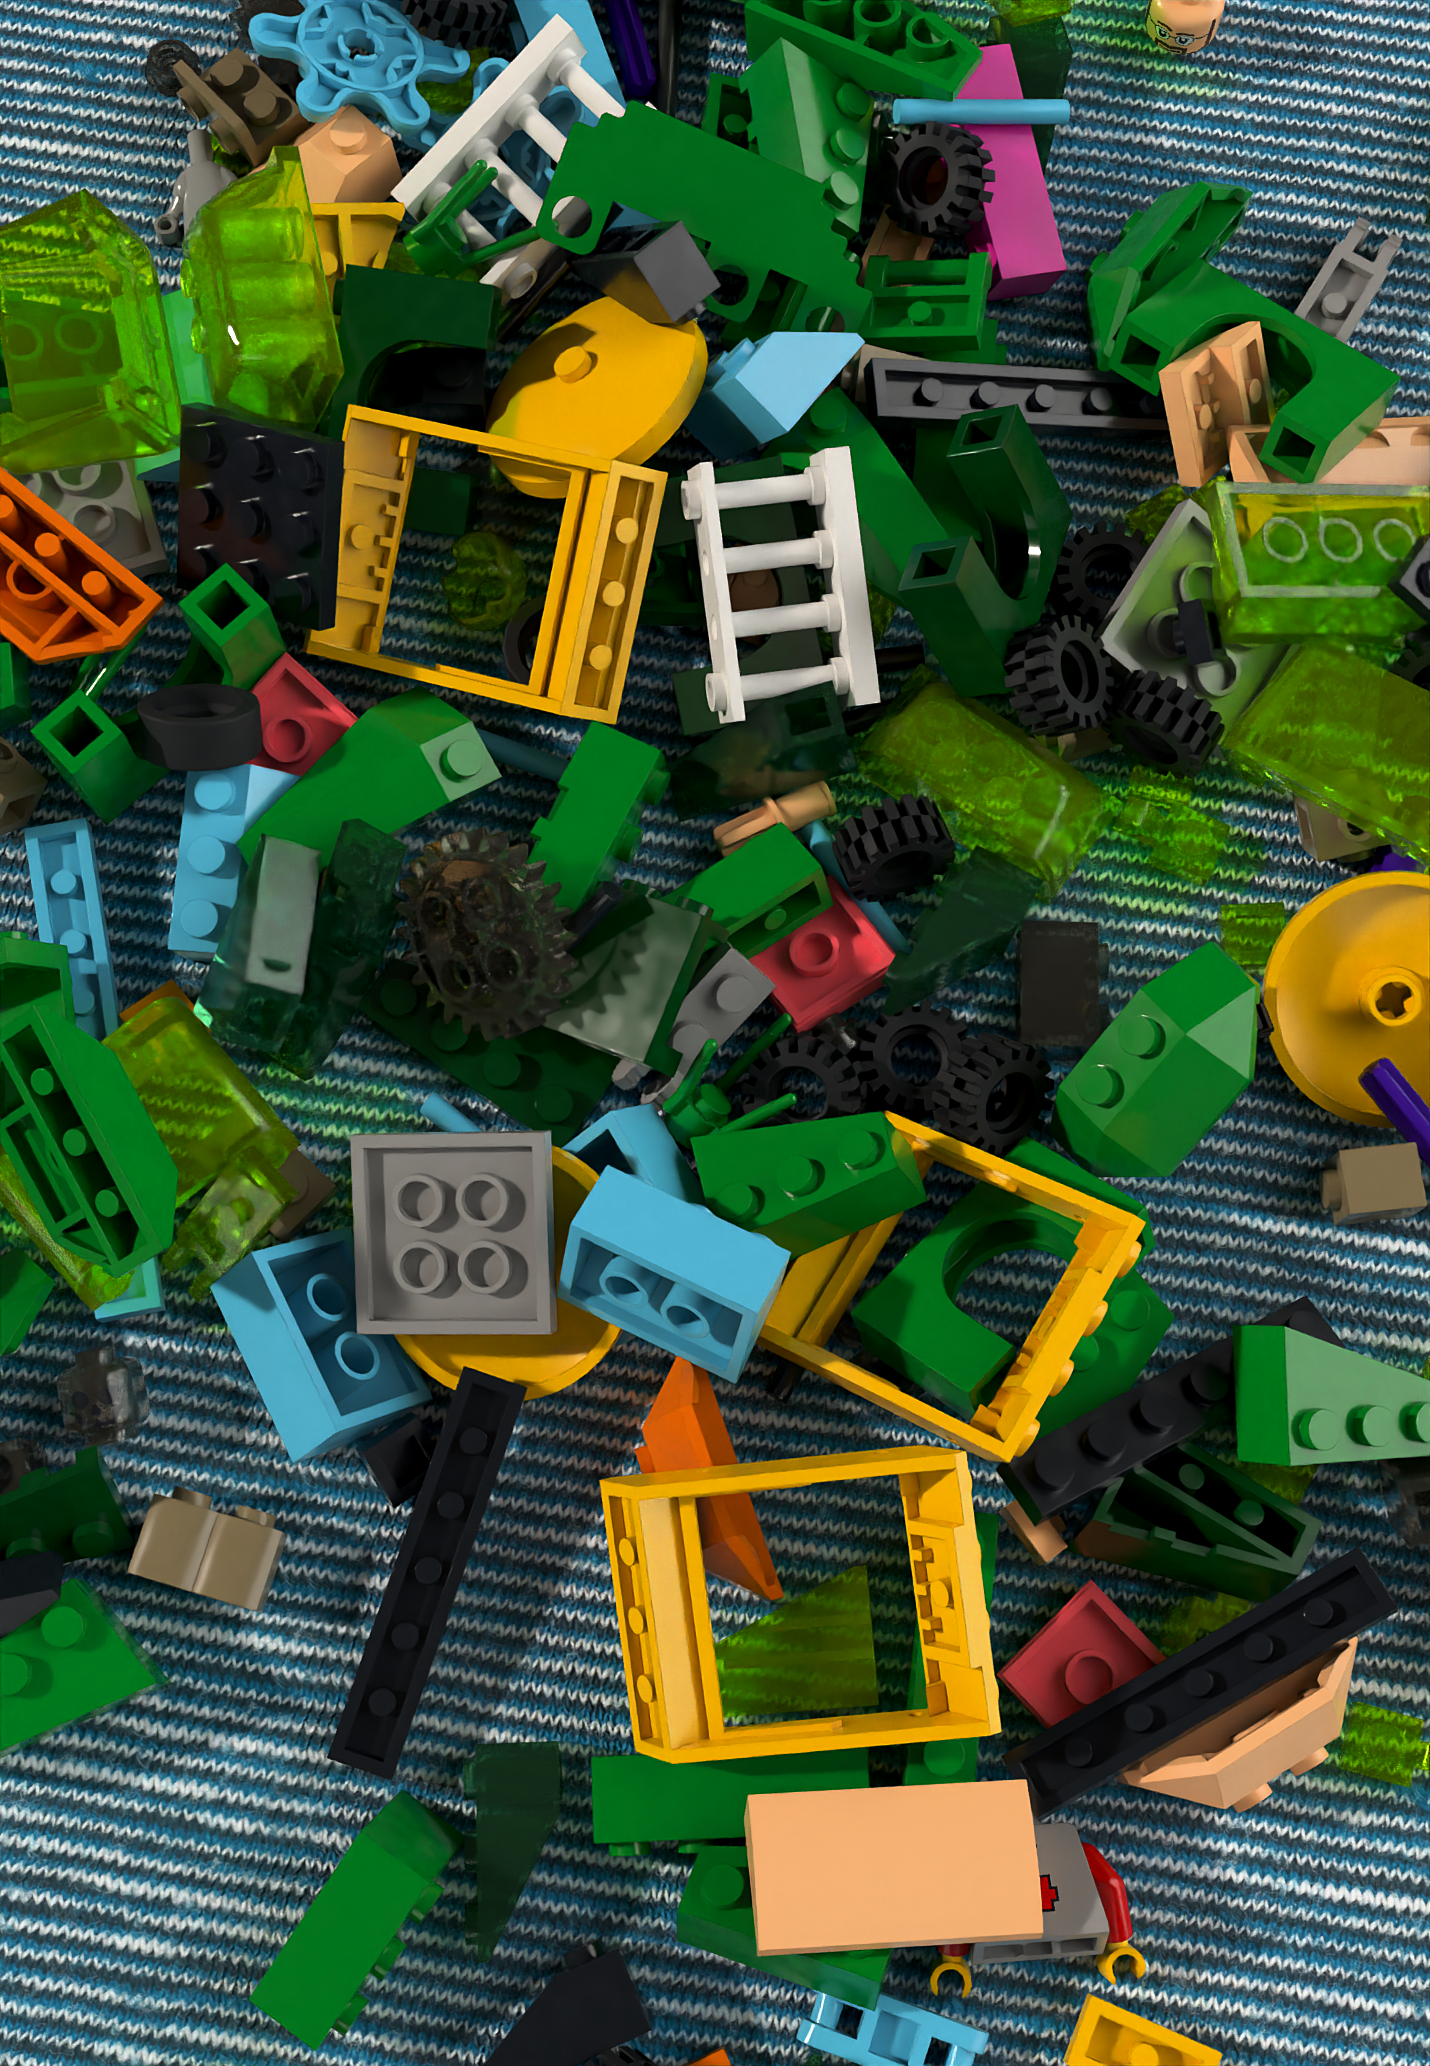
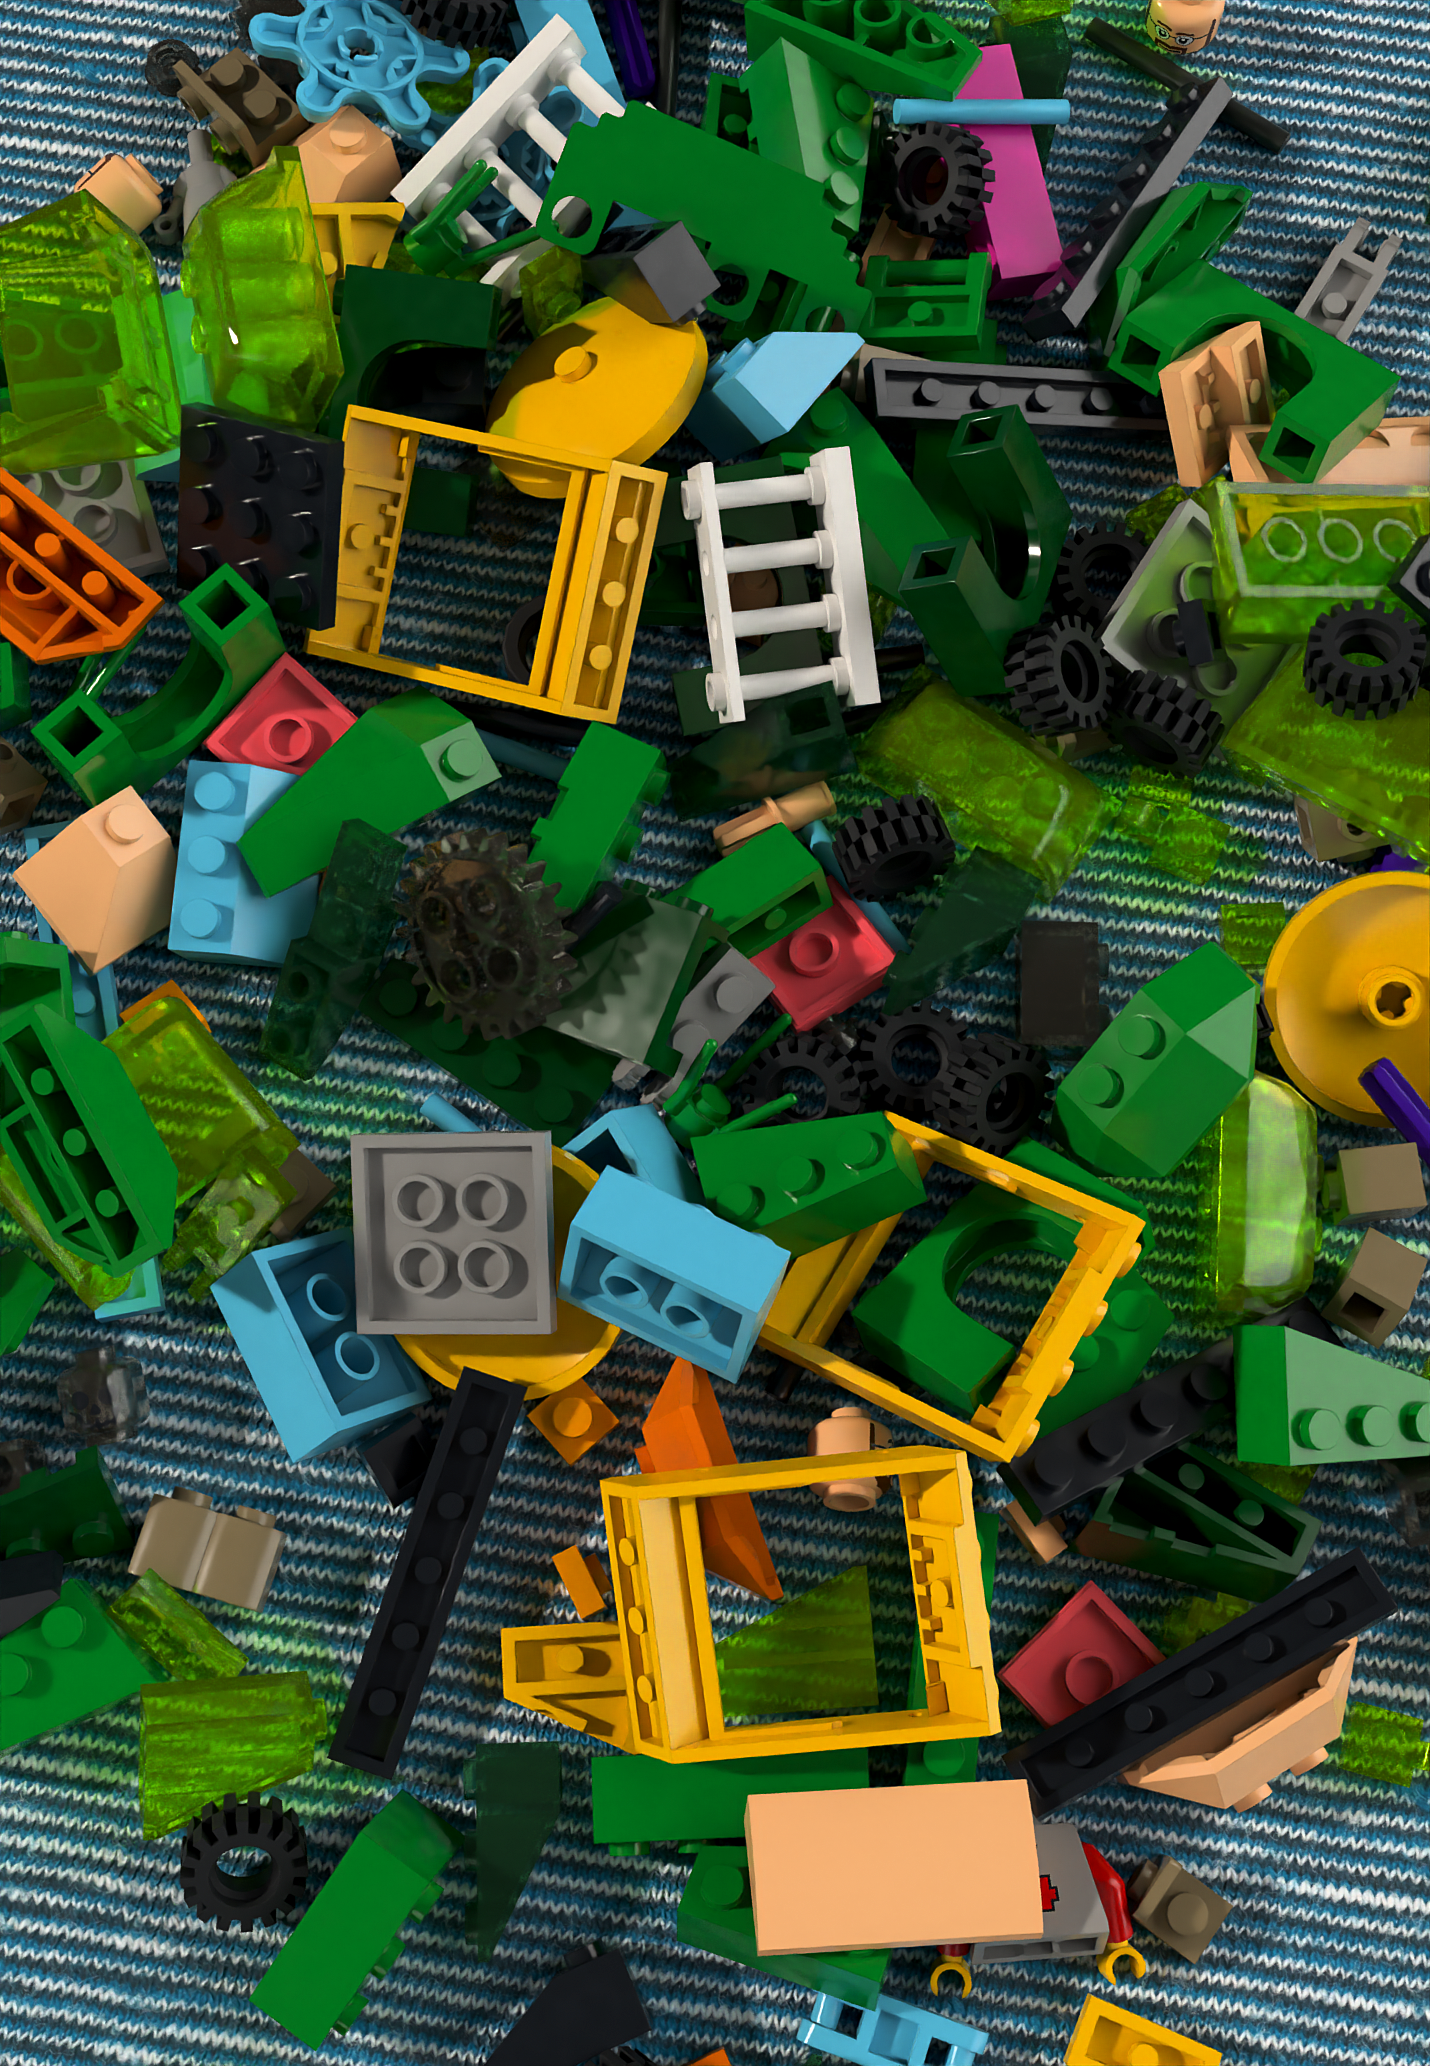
(104, 880): none -> light nougat slope
(124, 189): none -> light nougat head
(174, 1631): none -> clear neon green plate
(199, 727): black tyre -> none
(221, 1740): none -> clear neon green slope
(243, 1896): none -> black tyre
(263, 948): clear green slope -> none
(485, 582): clear neon green hair -> none
(522, 722): none -> black bar
(551, 289): none -> clear neon green plate
(571, 1677): none -> yellow wing
(573, 1420): none -> light orange plate
(584, 1580): none -> light orange plate
(850, 1431): none -> light nougat head
(1124, 213): none -> black plate
(1175, 77): none -> pearl dark grey bar
(1175, 1906): none -> dark tan bracket
(1256, 1207): none -> clear neon green windscreen
(1367, 633): none -> black tyre
(1374, 1287): none -> dark tan brick

